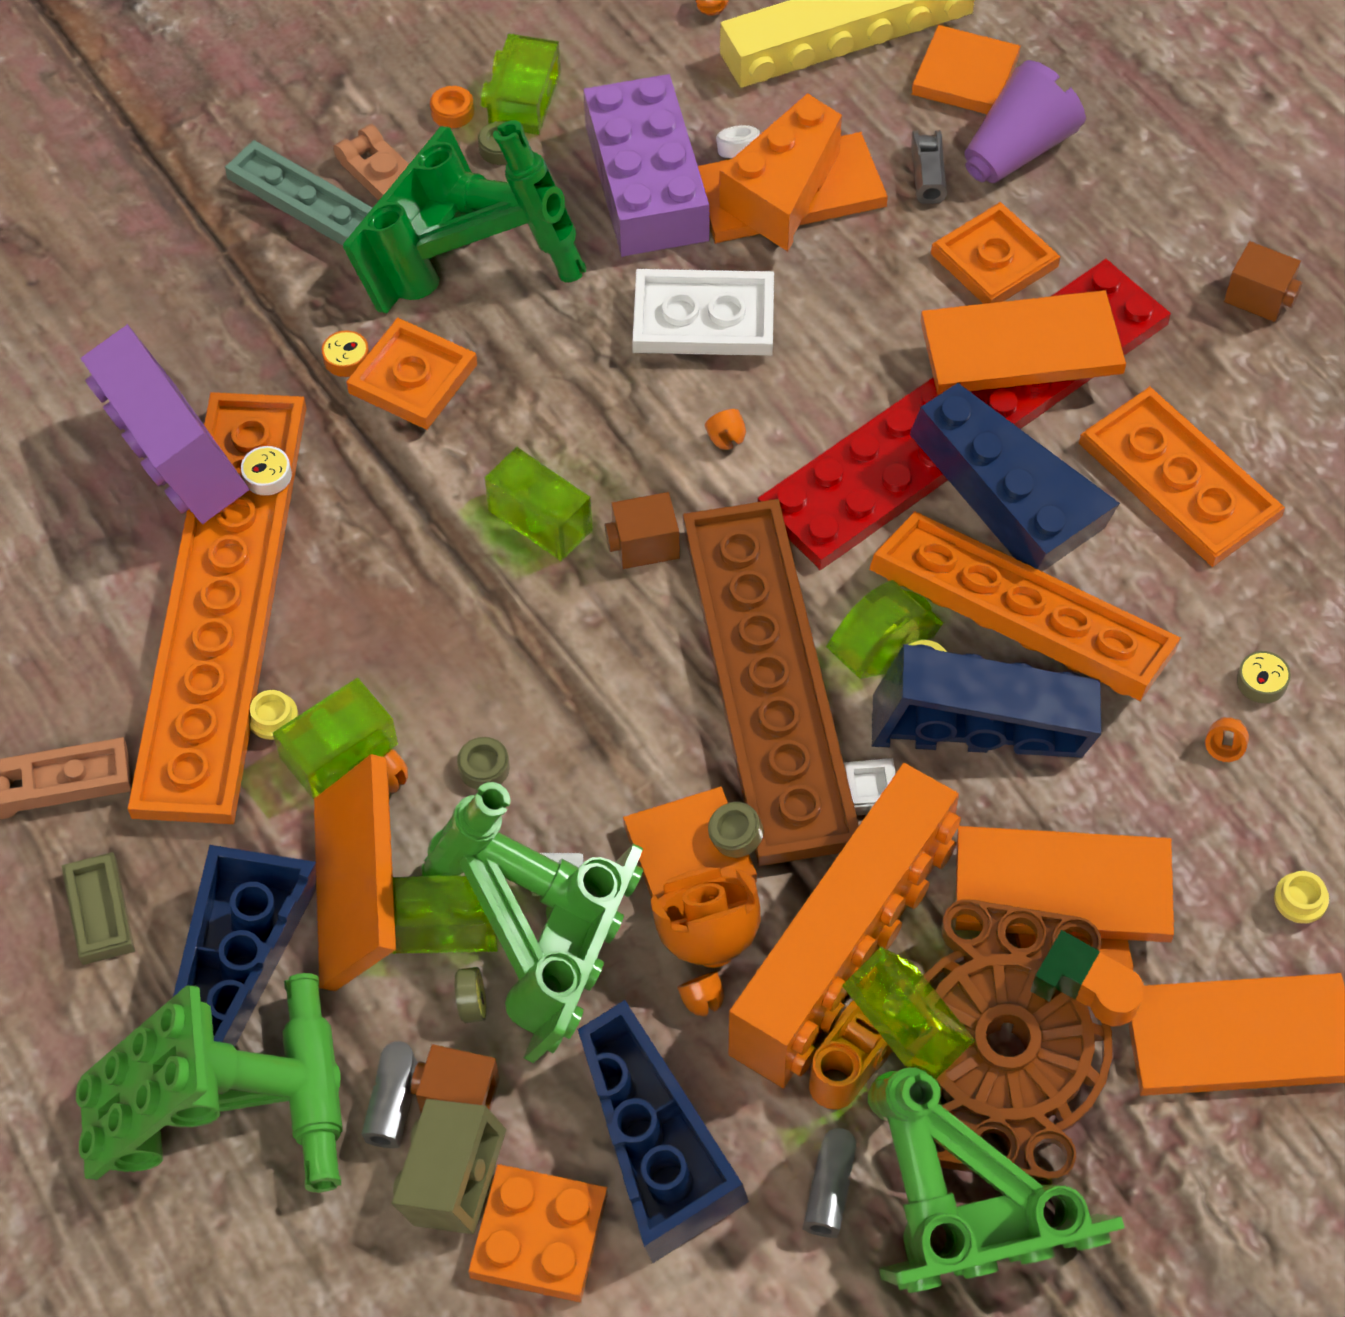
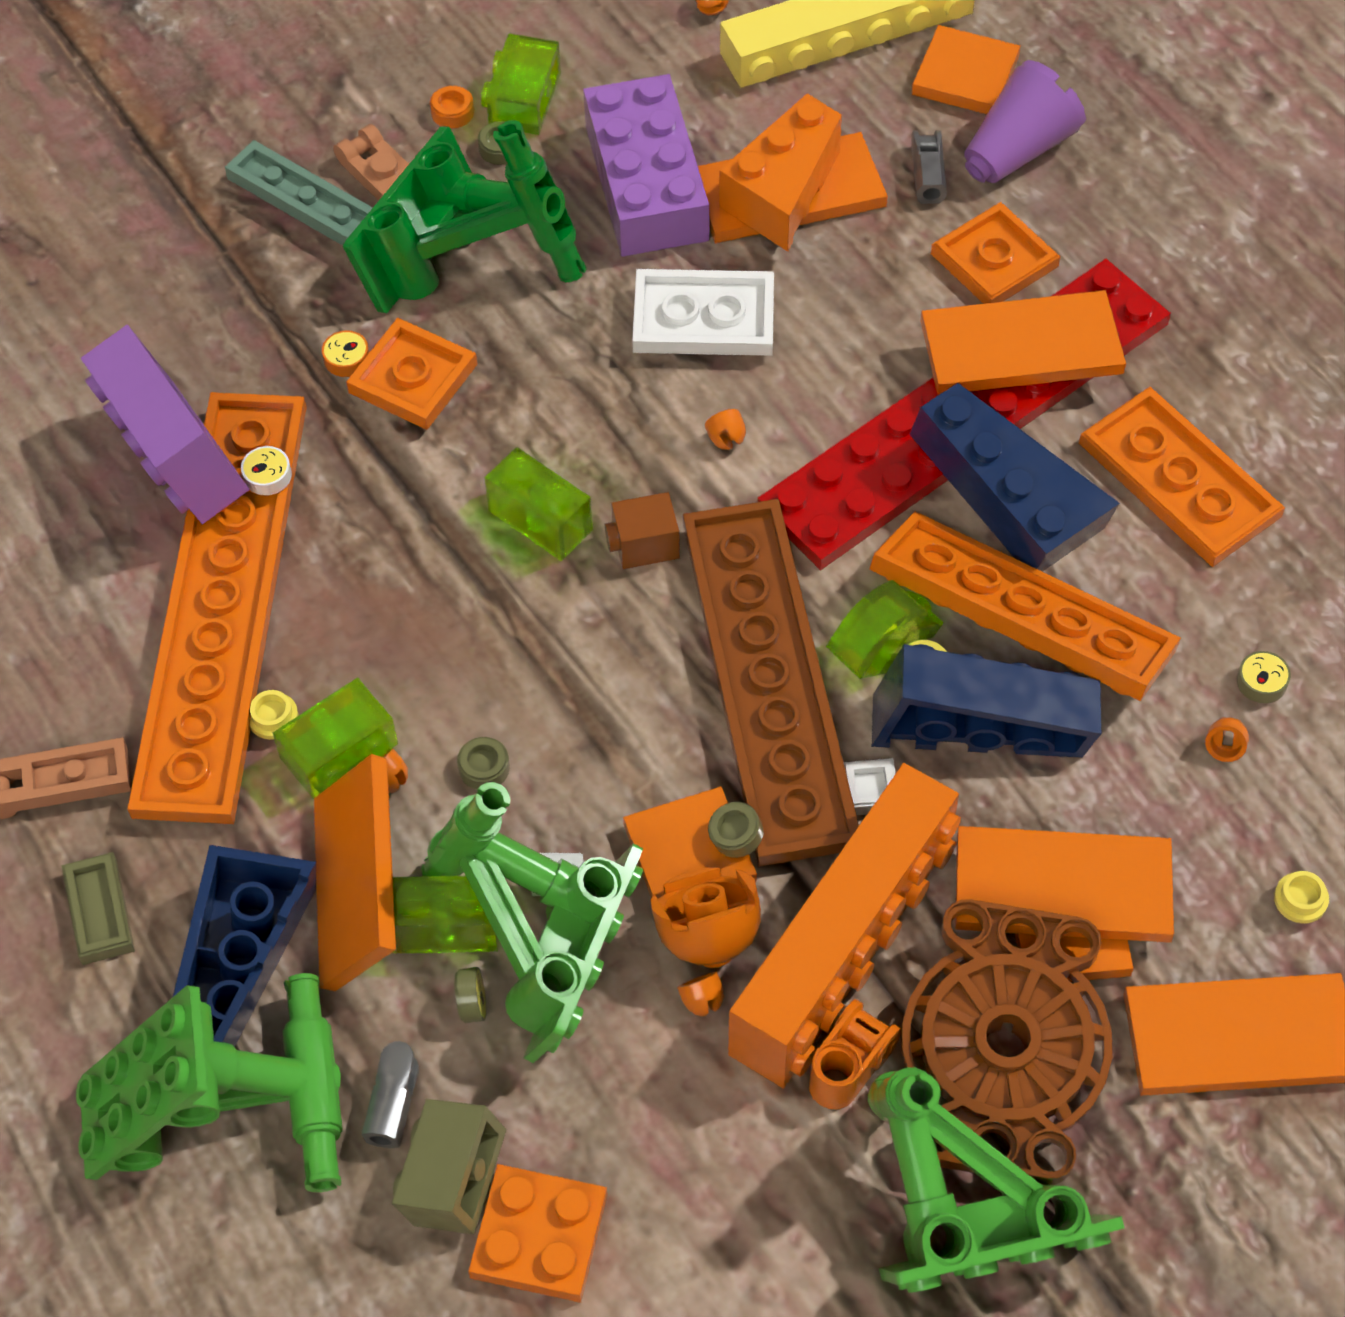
(455, 1077): dark orange brick -> none
(664, 1149): dark blue wedge -> none
(735, 139): white tile -> none
(830, 1184): flat silver bar -> none
(908, 1013): clear neon green brick -> none
(1091, 979): leg -> none
(1264, 282): dark orange brick -> none

